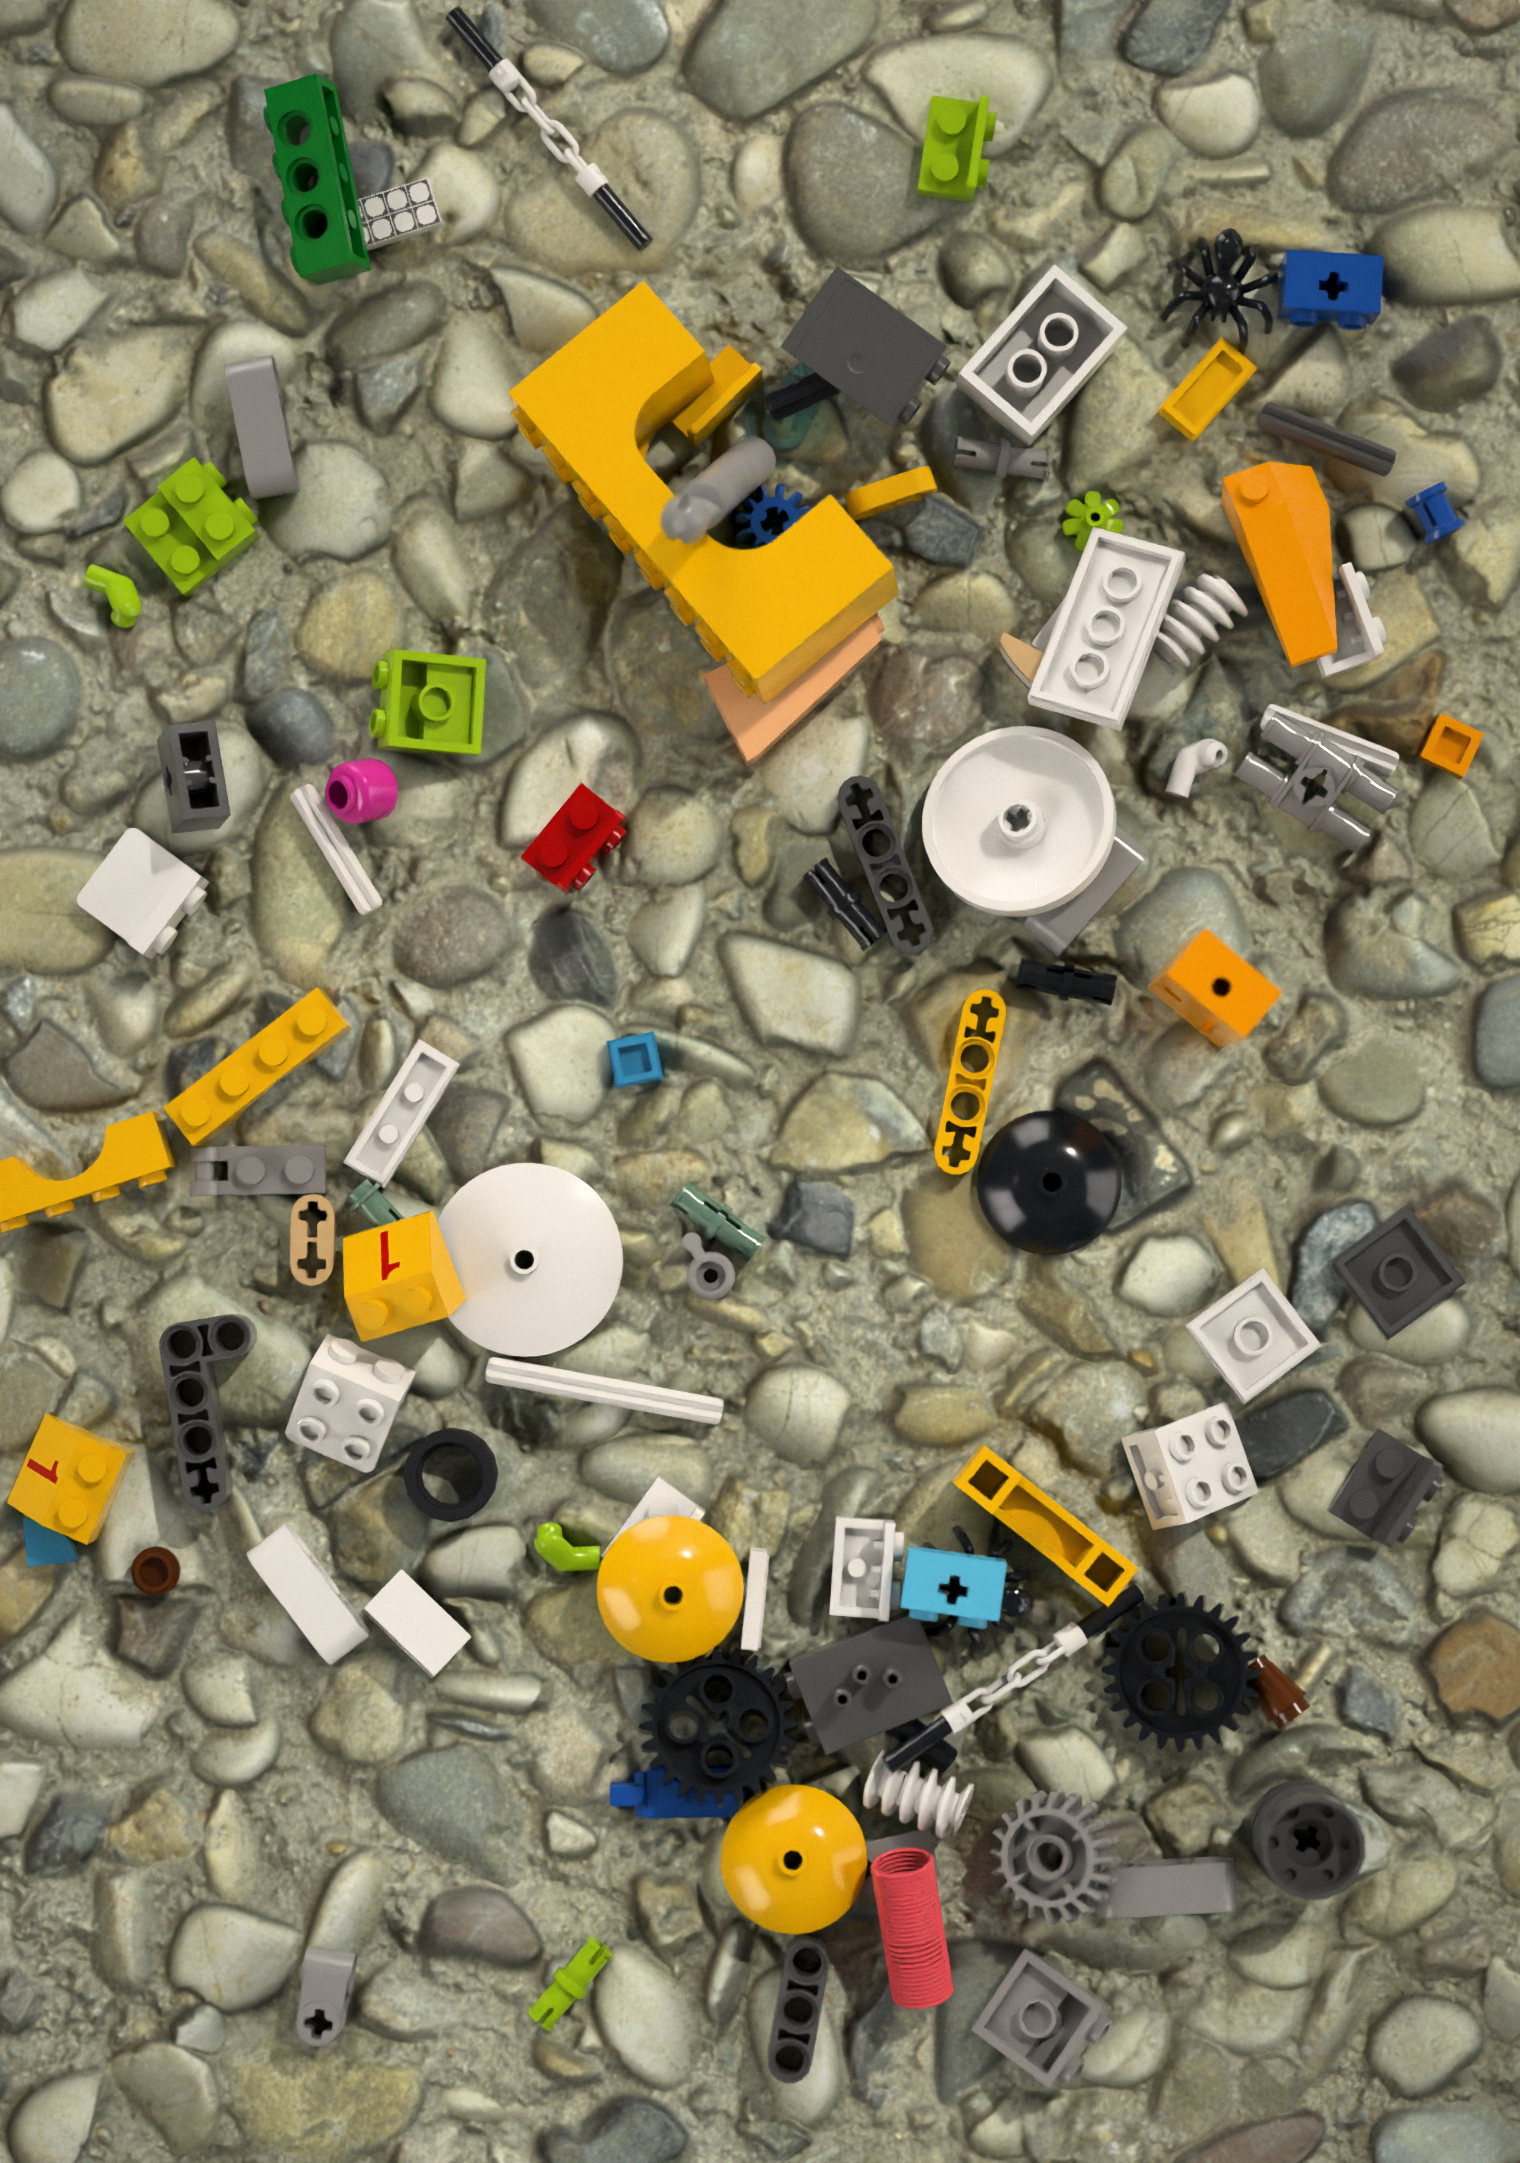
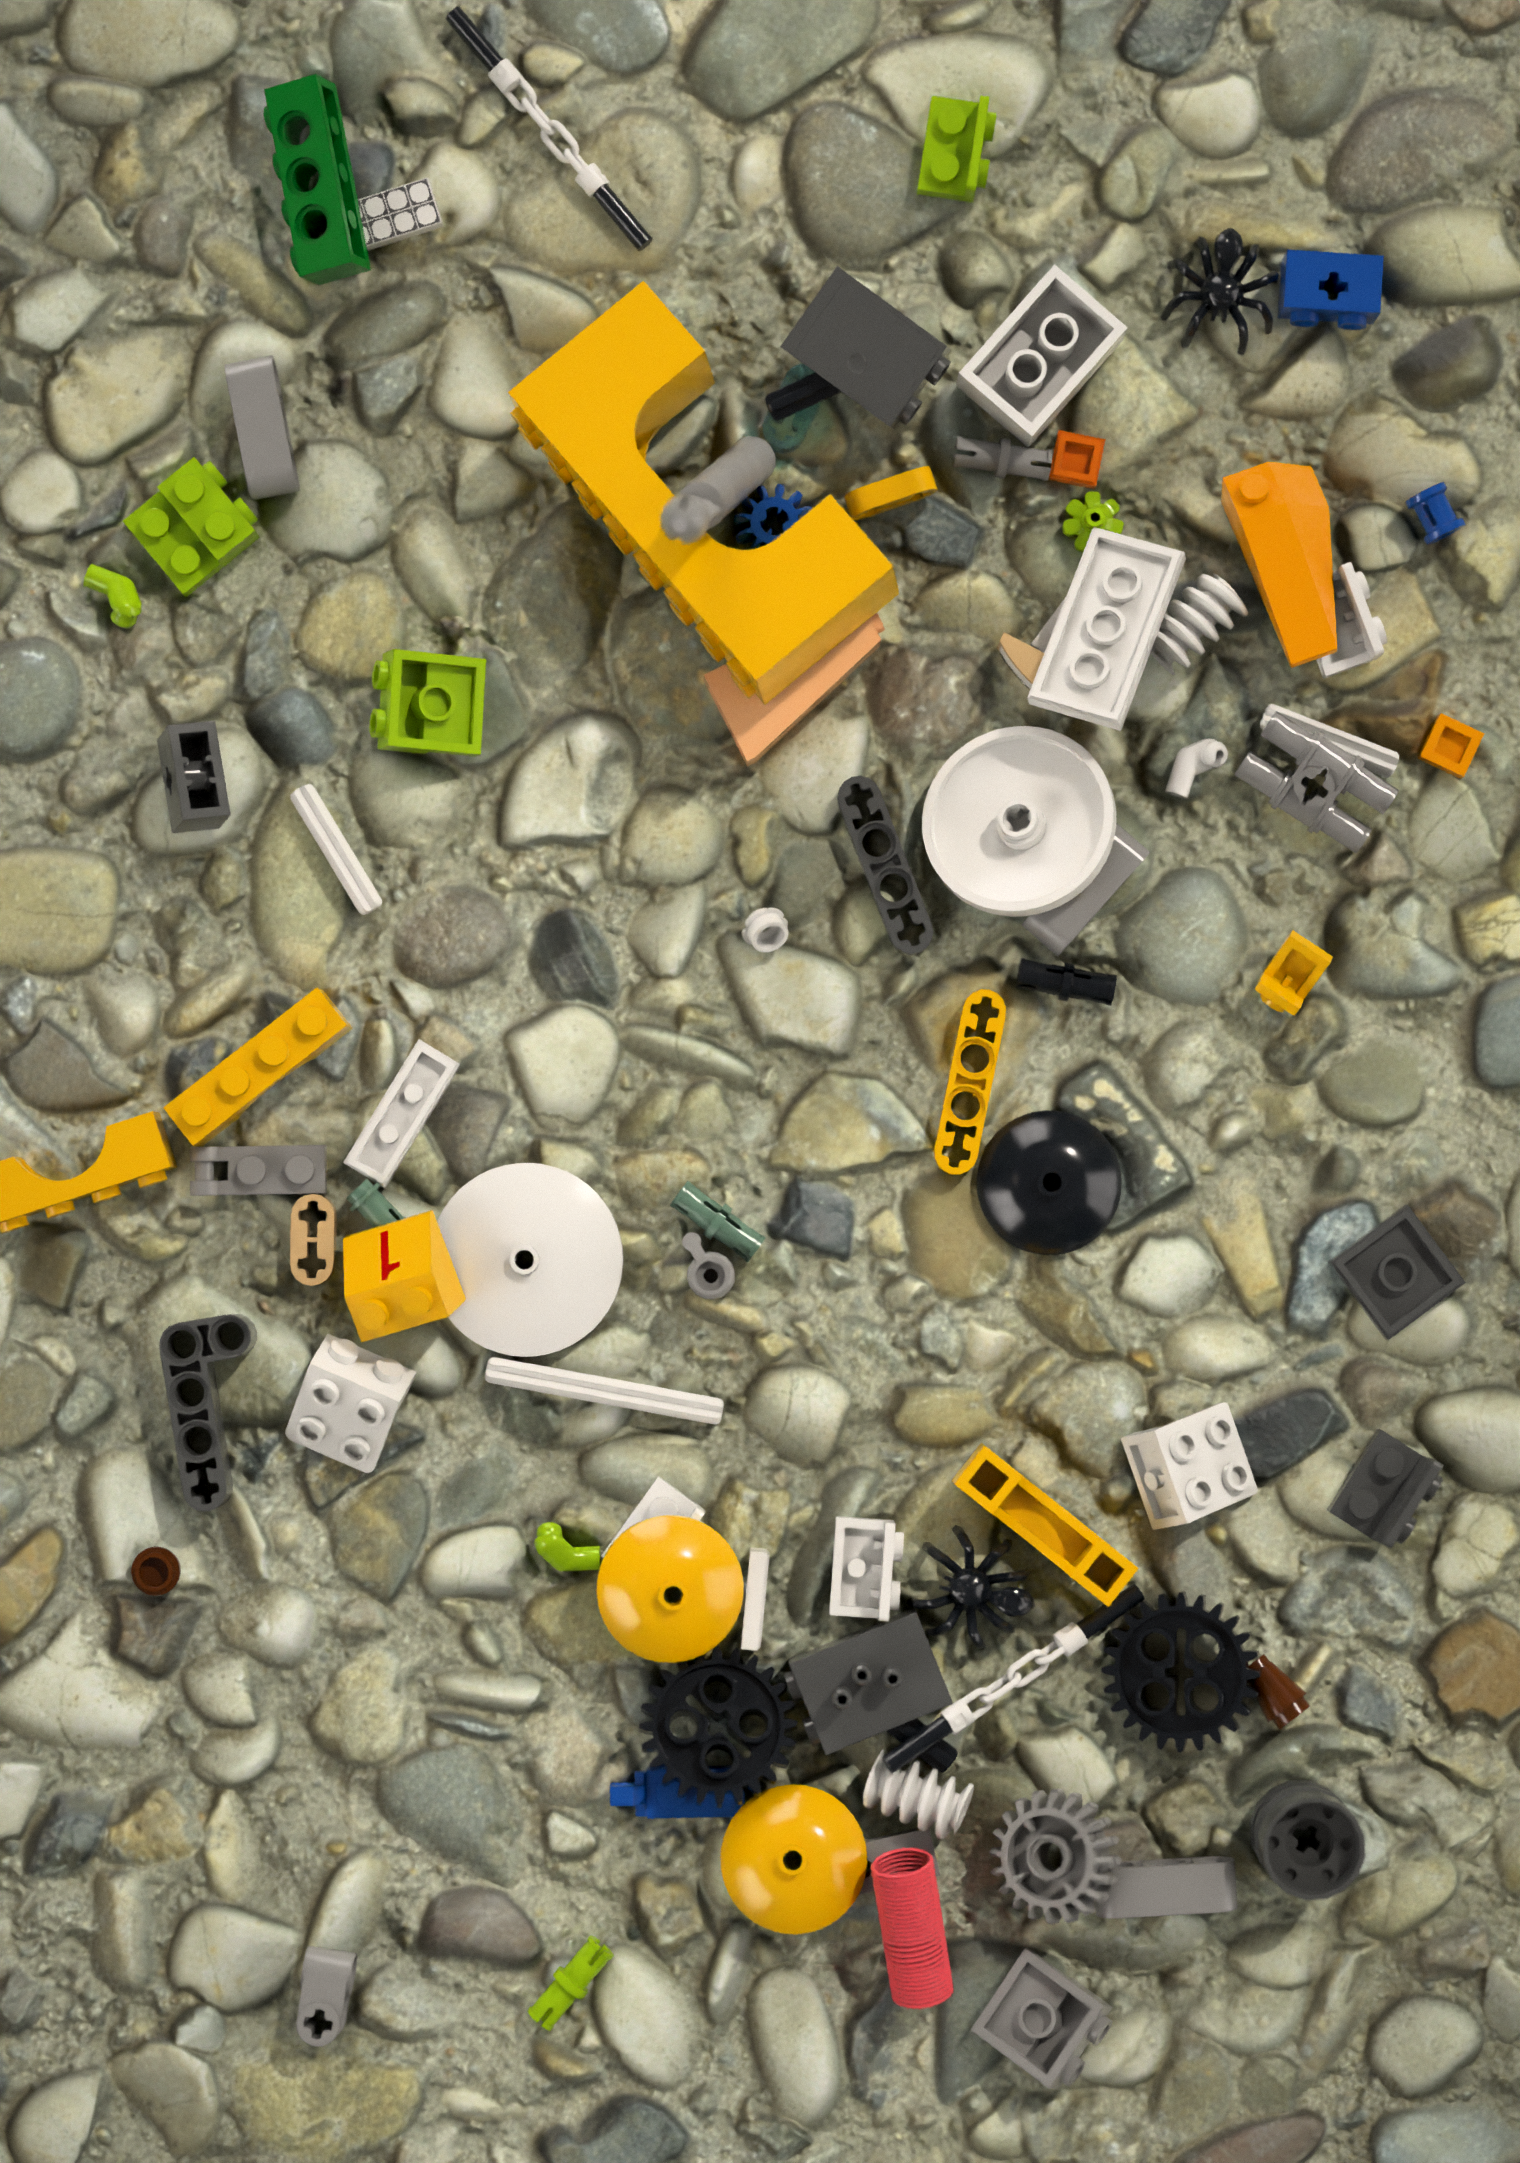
(46, 1545): dark azure tile -> none
(70, 1479): yellow slope -> none
(142, 893): white bracket -> none
(308, 1594): white beam -> none
(361, 791): dark pink head -> none
(415, 1485): black tyre -> none
(416, 1623): white hinge -> none
(575, 839): red bracket -> none
(635, 1060): dark azure tile -> none
(733, 384): yellow panel -> none
(766, 929): none -> white plate
(798, 2031): dark grey beam -> none
(844, 904): black pin -> none
(979, 1574): medium azure brick -> none
(1076, 459): none -> orange tile
(1207, 389): yellow tile -> none
(1214, 989): light orange brick -> none
(1252, 1335): white plate -> none
(1292, 973): none -> yellow bracket
(1326, 439): dark grey axle -> none

